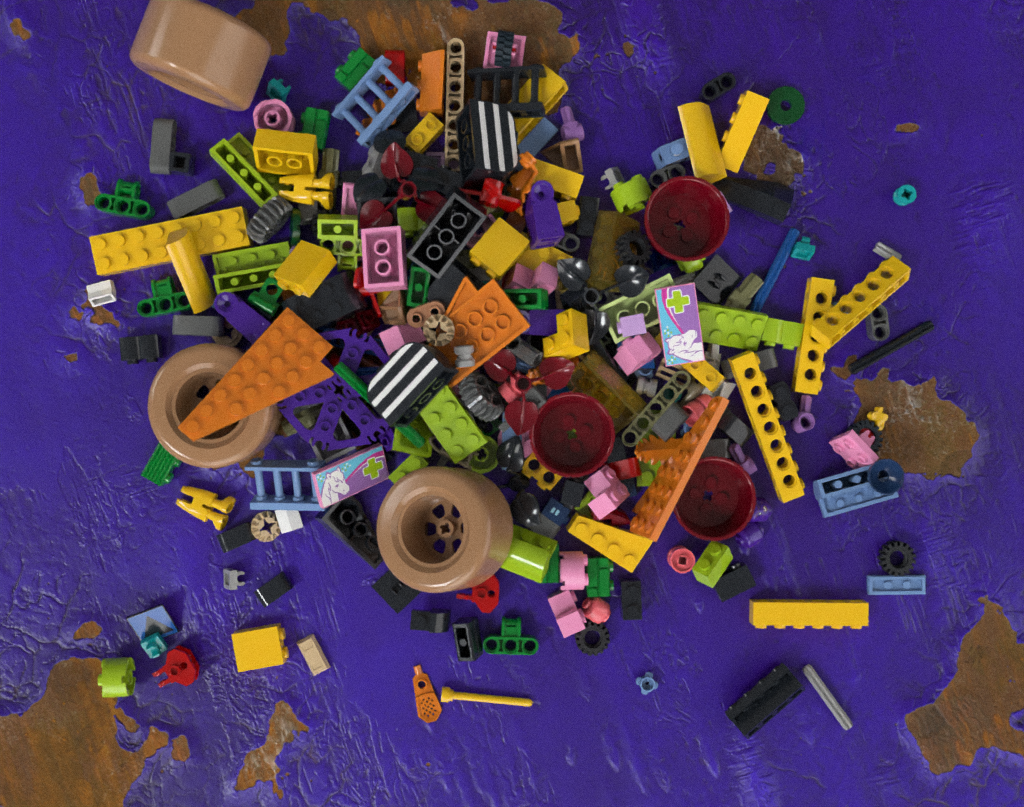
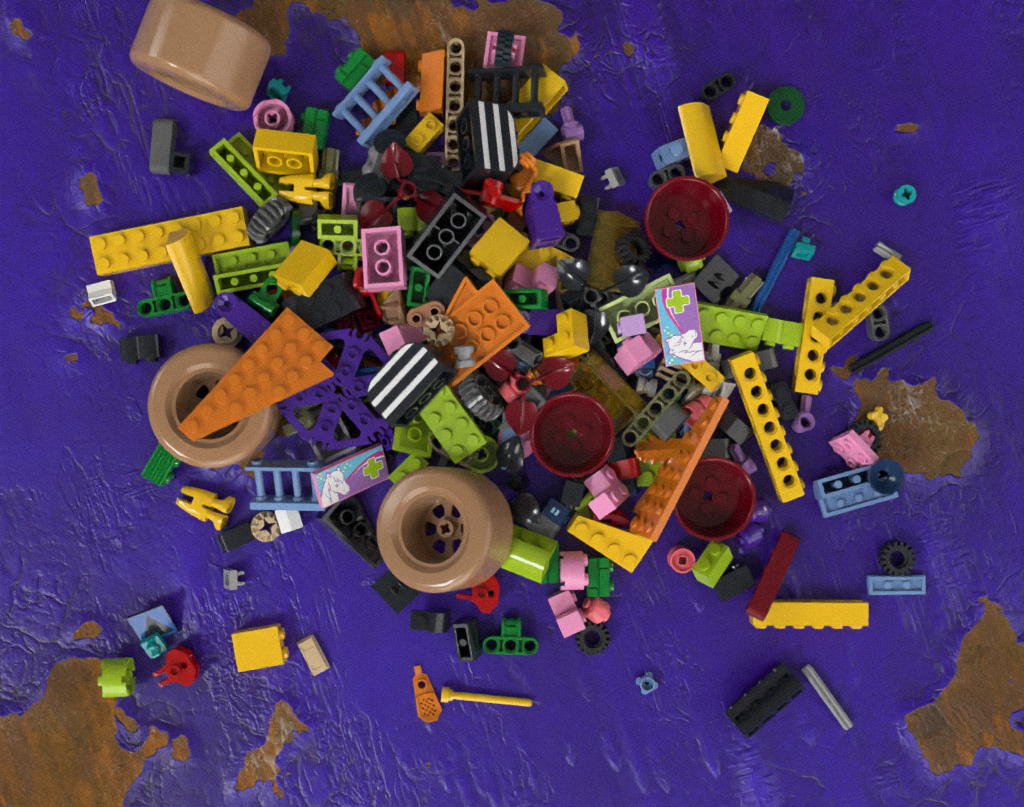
(125, 193): green piece -> none
(196, 199): dark grey beam -> none
(198, 325): dark grey beam -> none
(273, 589): black beam -> none
(359, 386): green axle -> none
(539, 473): yellow brick -> none
(630, 598): black brick -> none
(632, 195): lime brick -> none
(772, 575): none -> dark red beam

